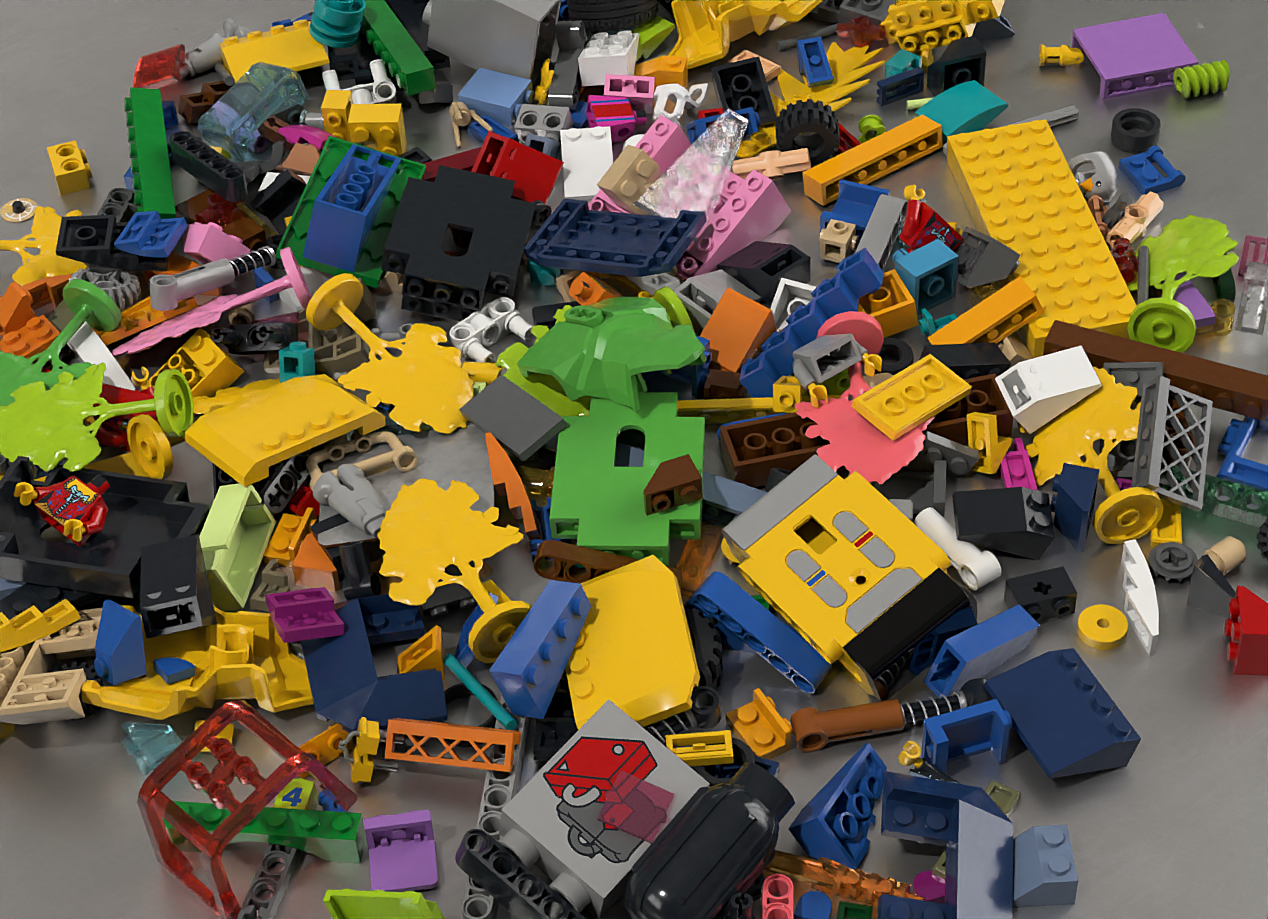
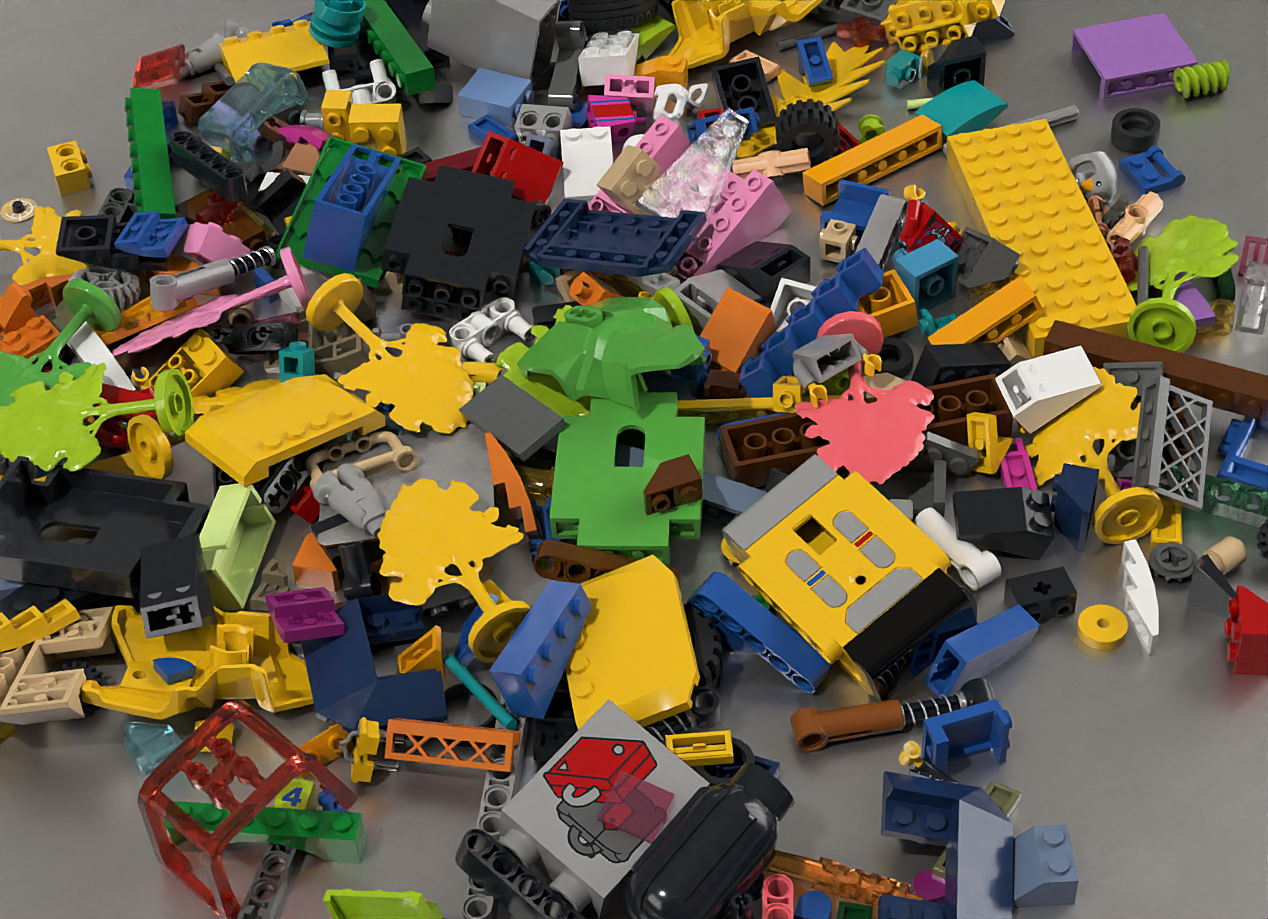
(69, 506): torso -> none
(119, 644): blue slope -> none
(289, 537): light orange bracket -> none
(402, 851): medium lavender bracket -> none
(461, 116): tan plant -> none
(542, 90): yellow plate -> none
(698, 558): clear orange tile -> none
(761, 726): light orange bracket -> none
(840, 814): blue wedge -> none
(899, 83): dark blue tile -> none
(911, 397): yellow tile -> none
(1060, 55): yellow piece -> none
(1064, 715): dark blue slope -> none

